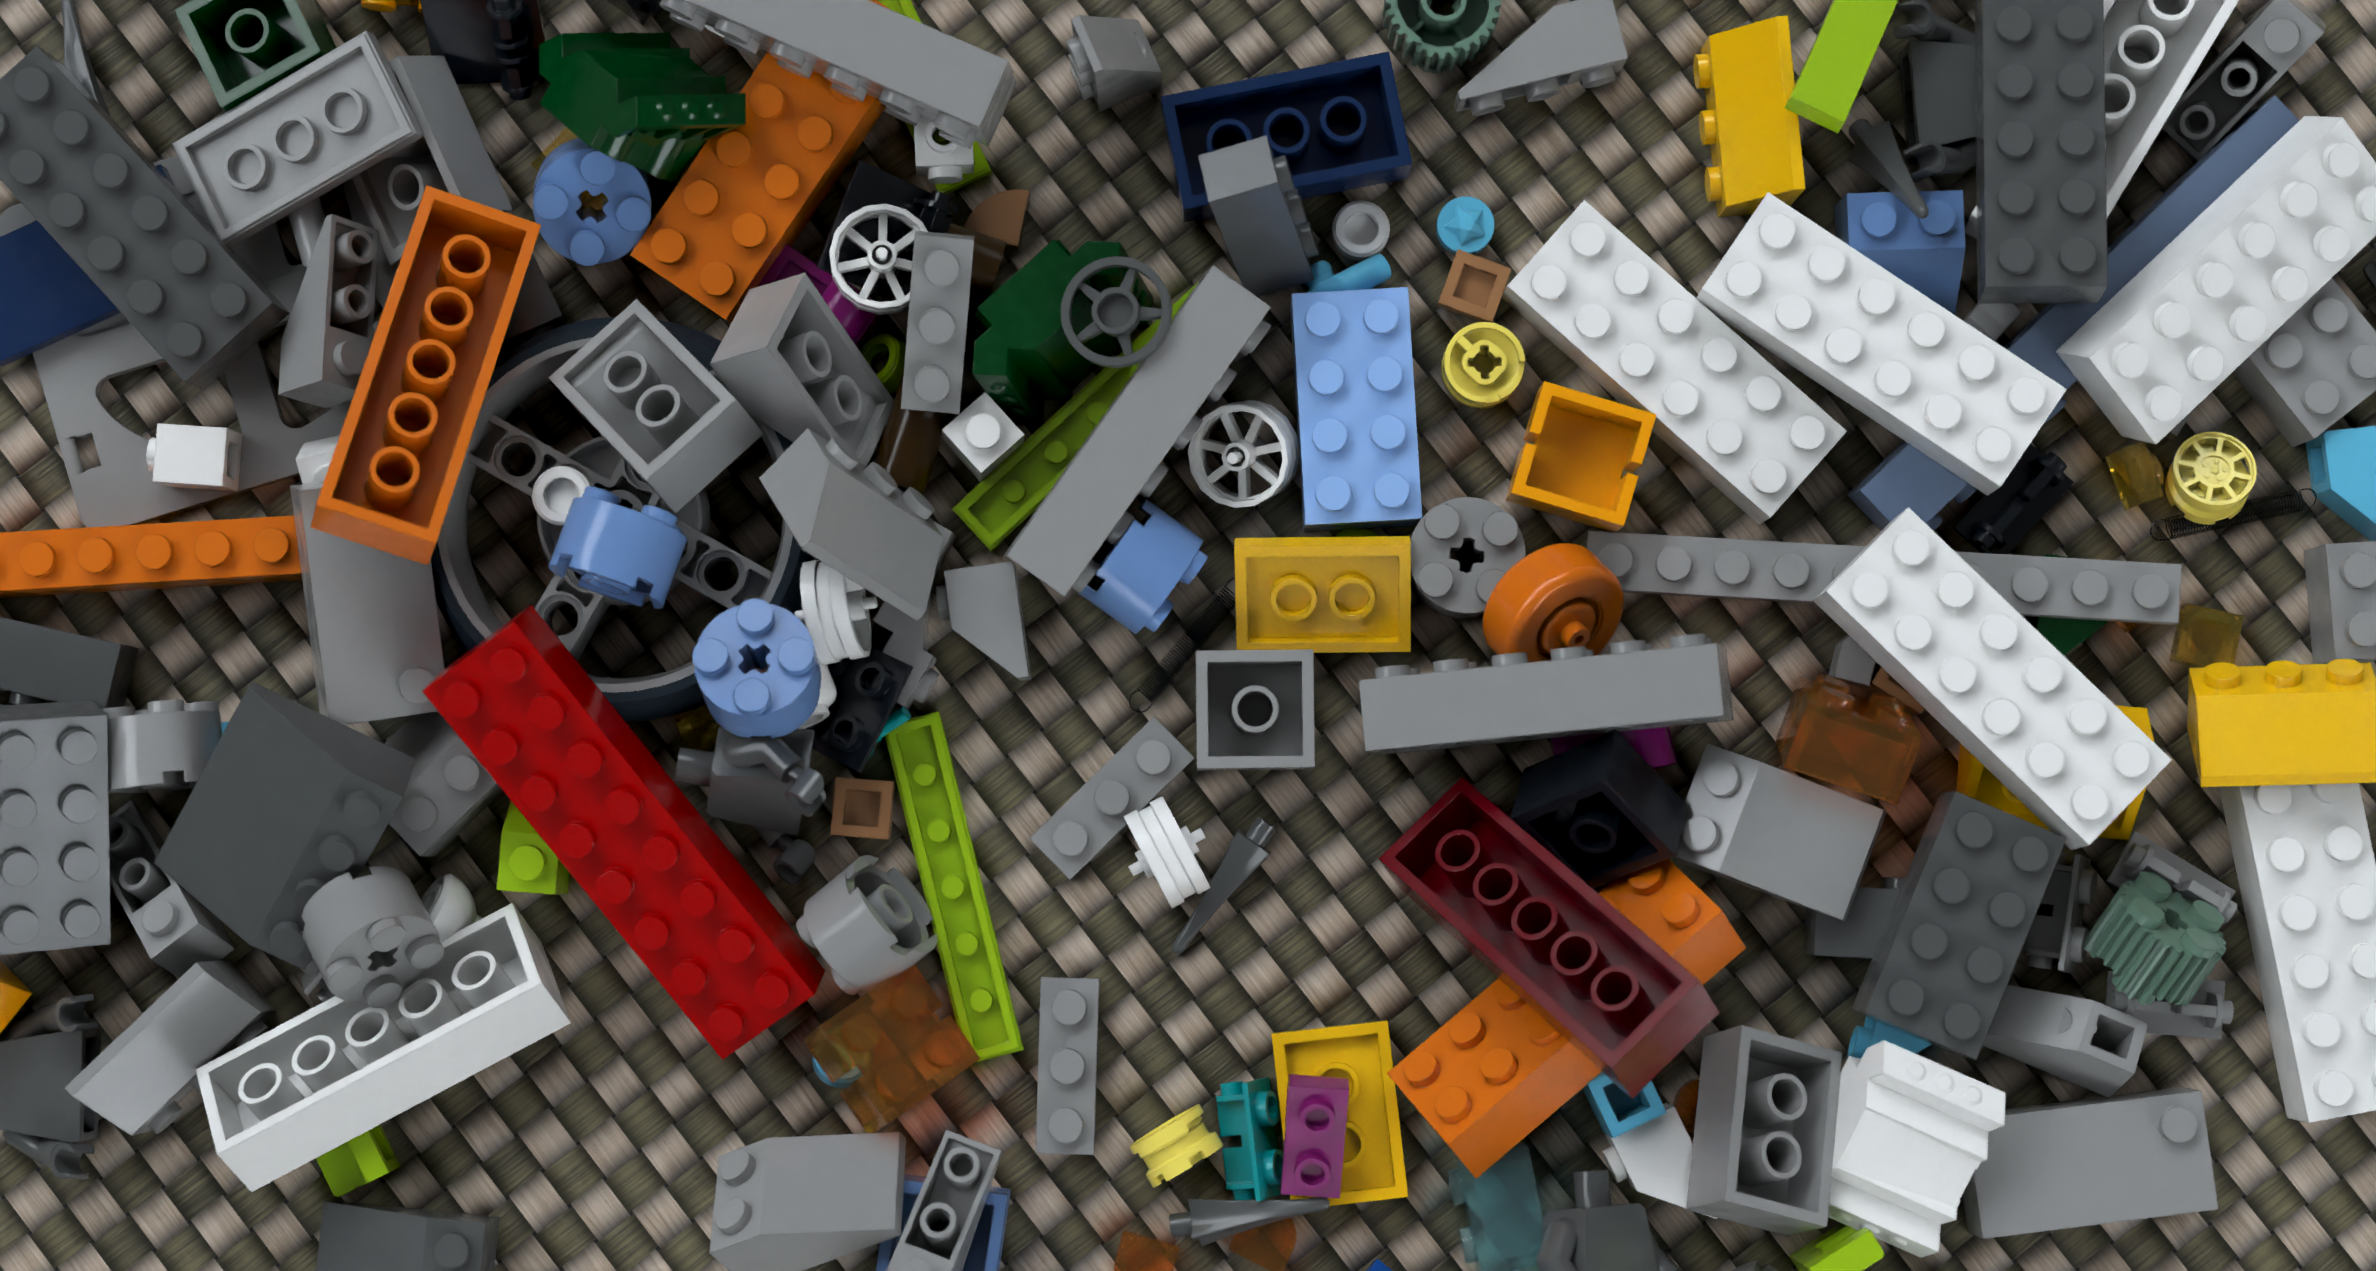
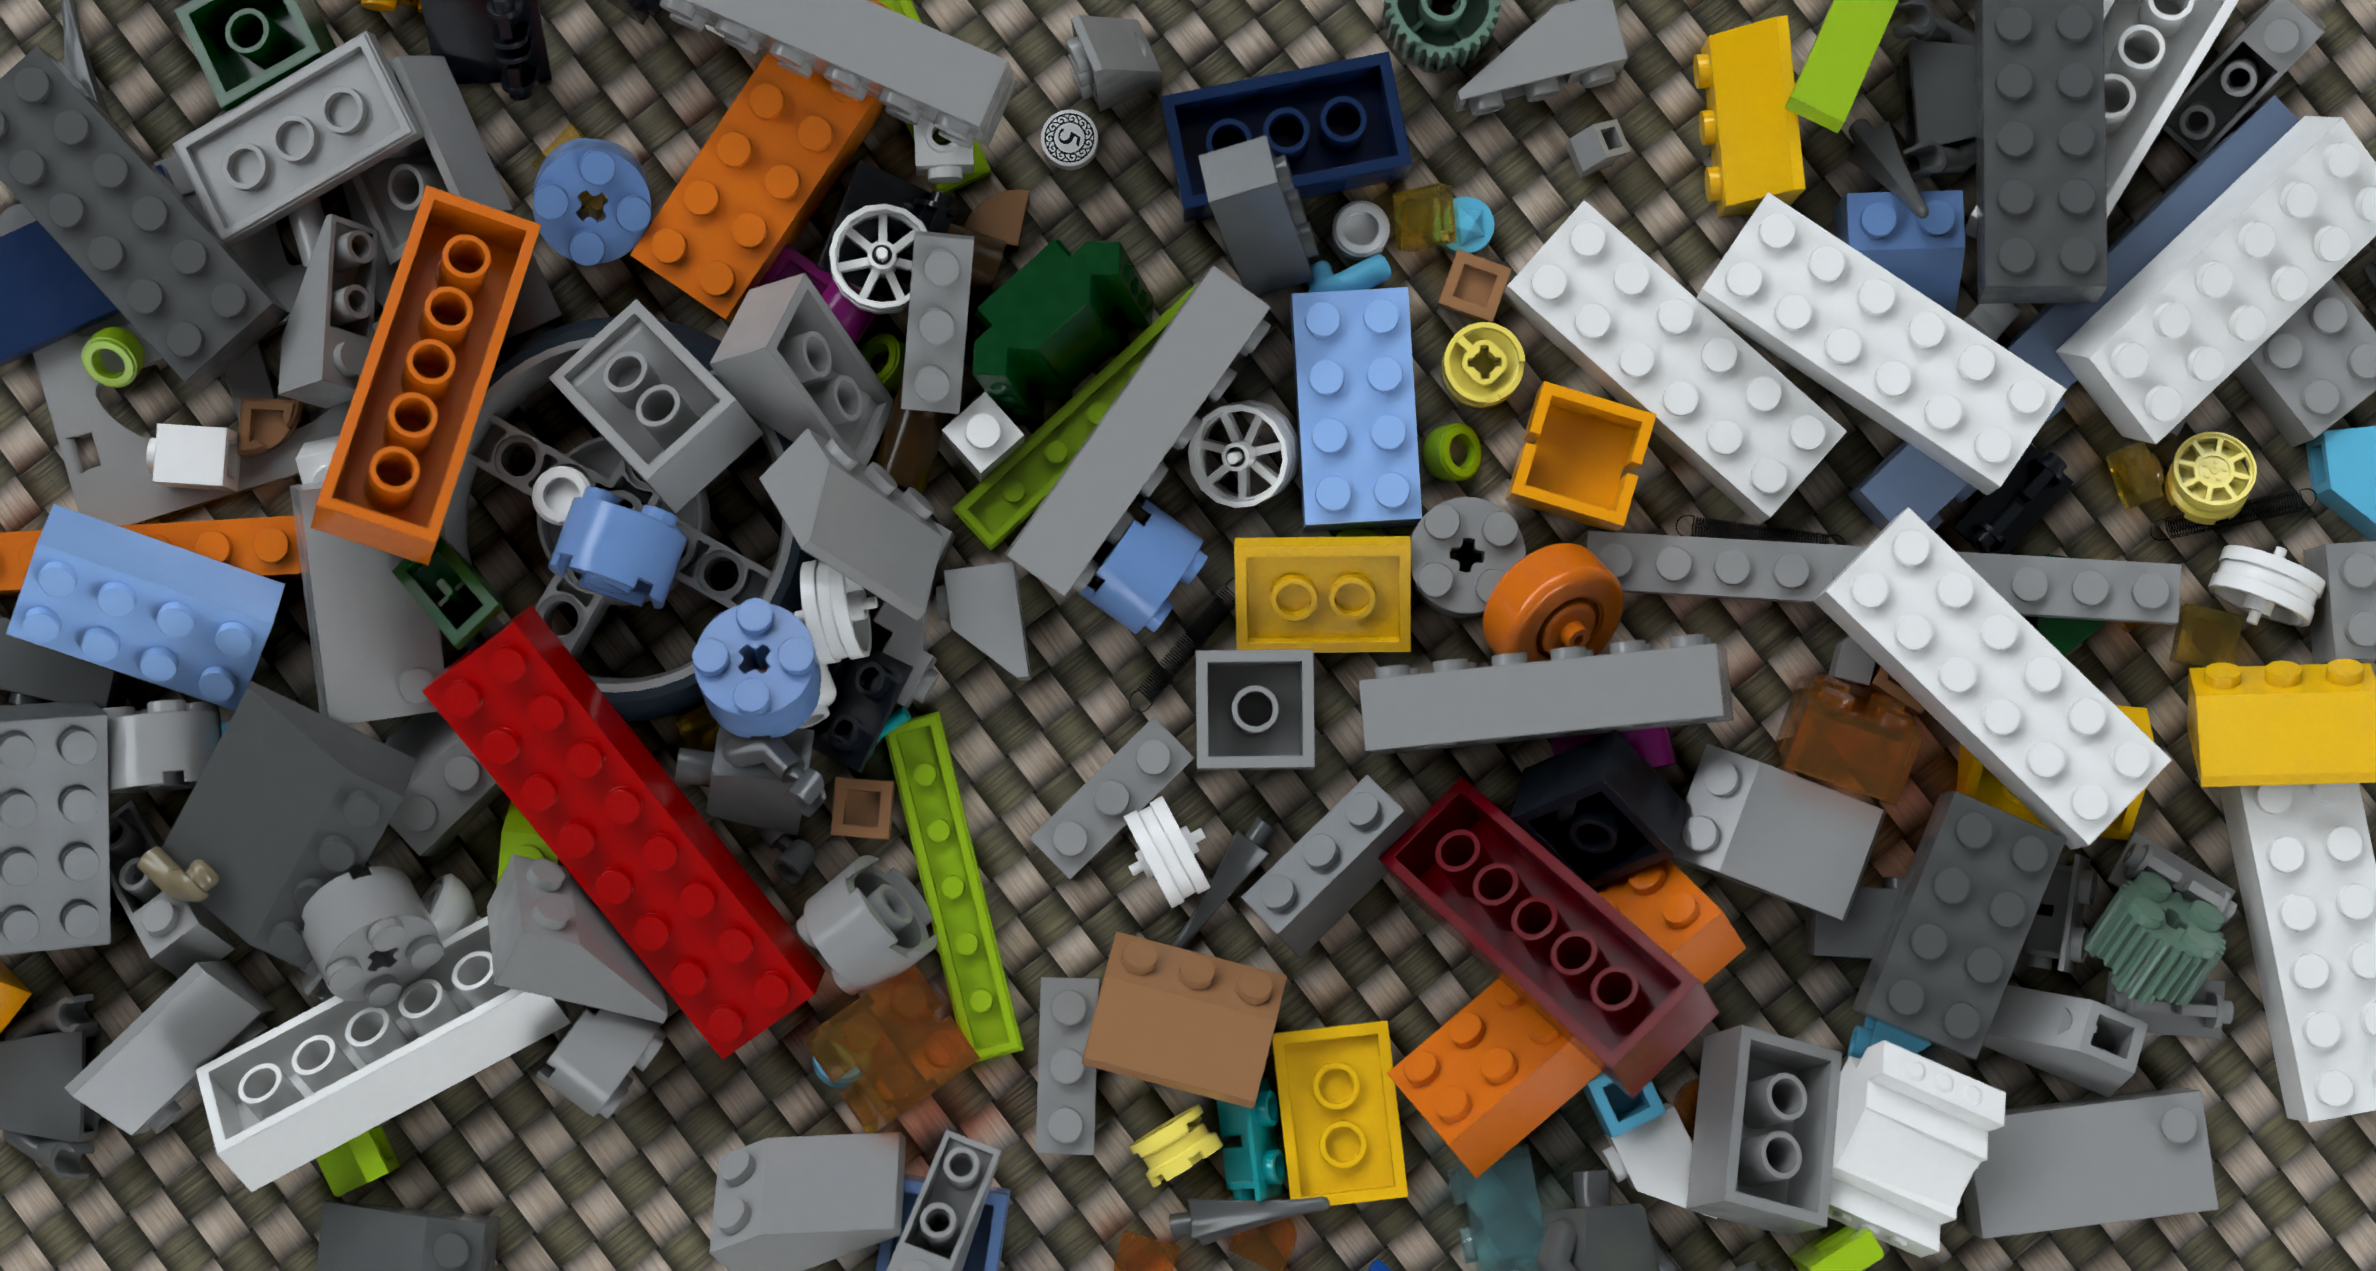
(125, 345): none -> lime piece
(145, 608): none -> light blue brick
(174, 880): none -> dark tan arm
(266, 424): none -> medium nougat tile
(451, 592): none -> dark green slope
(561, 945): none -> light grey slope
(596, 1057): none -> light grey brick
(636, 98): dark green slope -> none
(1069, 139): none -> white tile
(1116, 312): dark grey wheel -> none
(1184, 1020): none -> medium nougat slope
(1314, 1135): magenta plate -> none
(1329, 867): none -> brick
(1424, 217): none -> clear yellow plate
(1437, 452): none -> lime piece
(1597, 147): none -> light grey piece
(1735, 532): none -> black piece
(2267, 585): none -> white wheel

